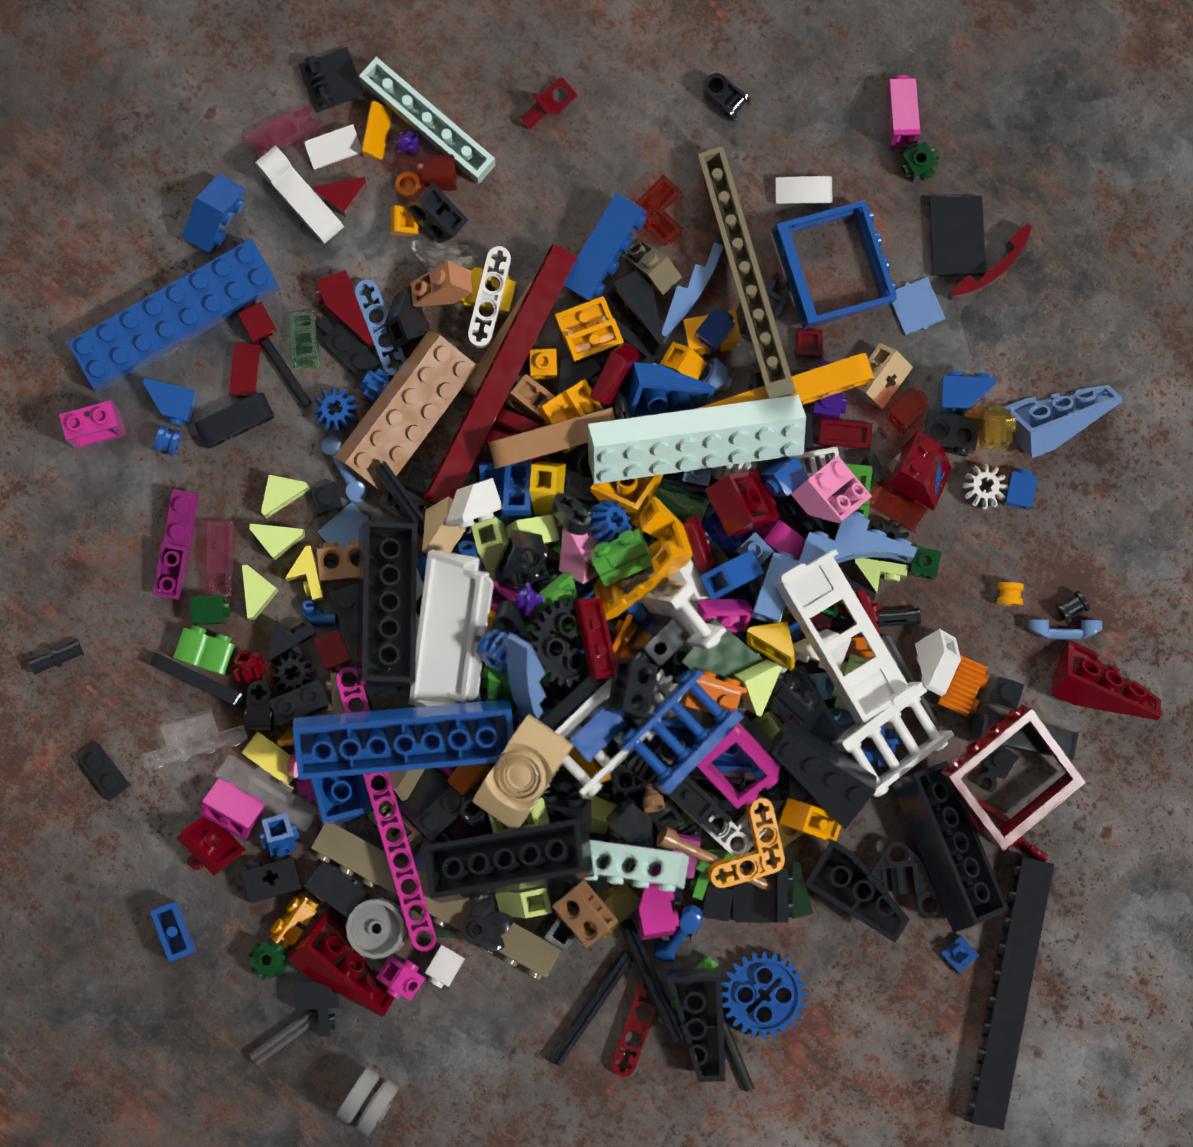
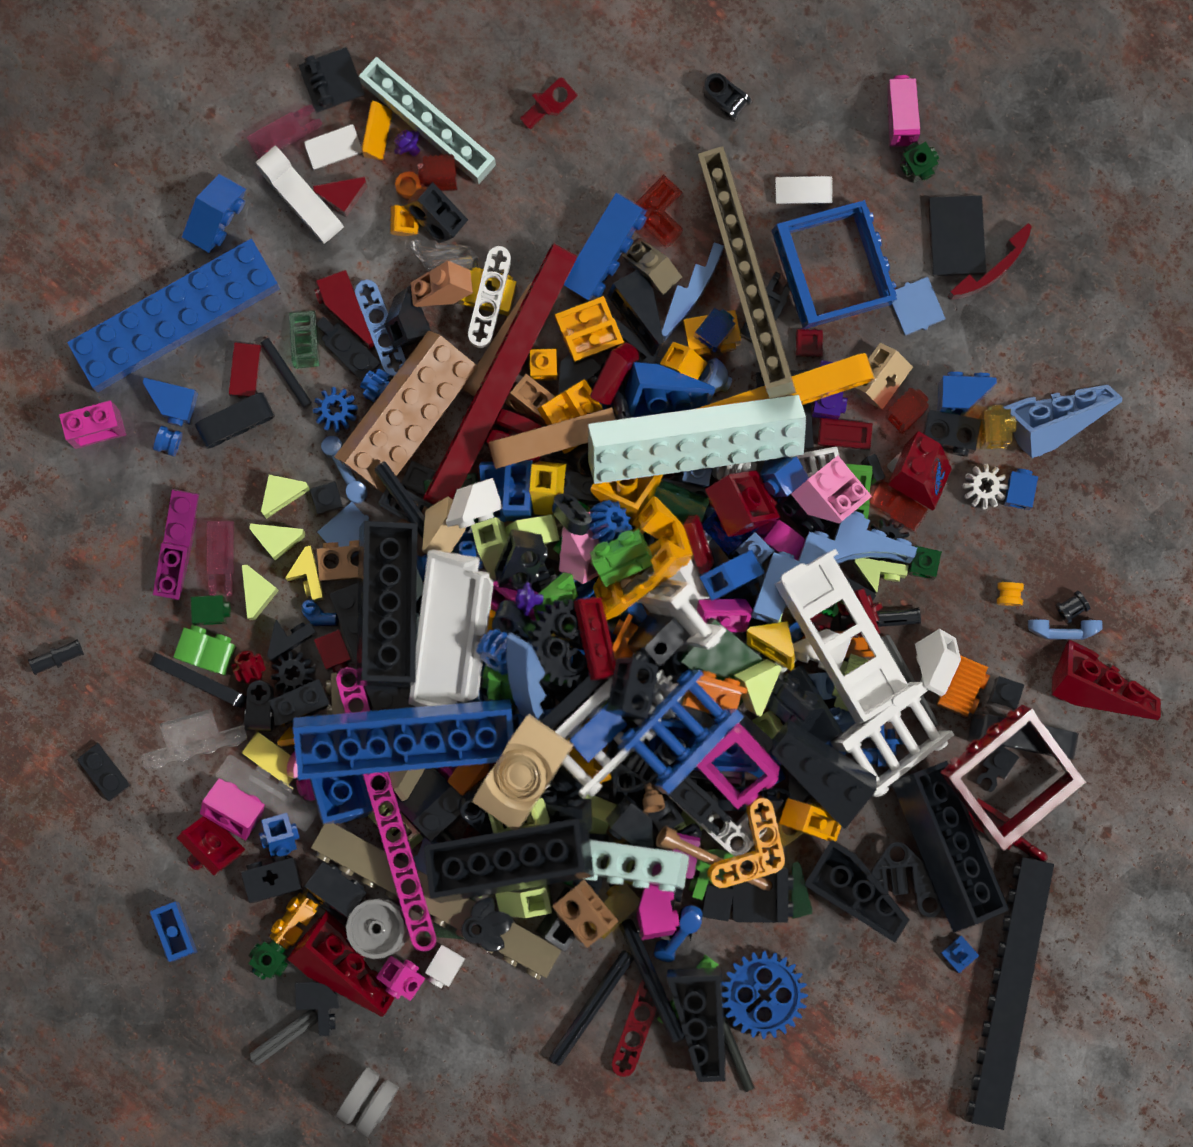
(257, 322): dark red brick -> none

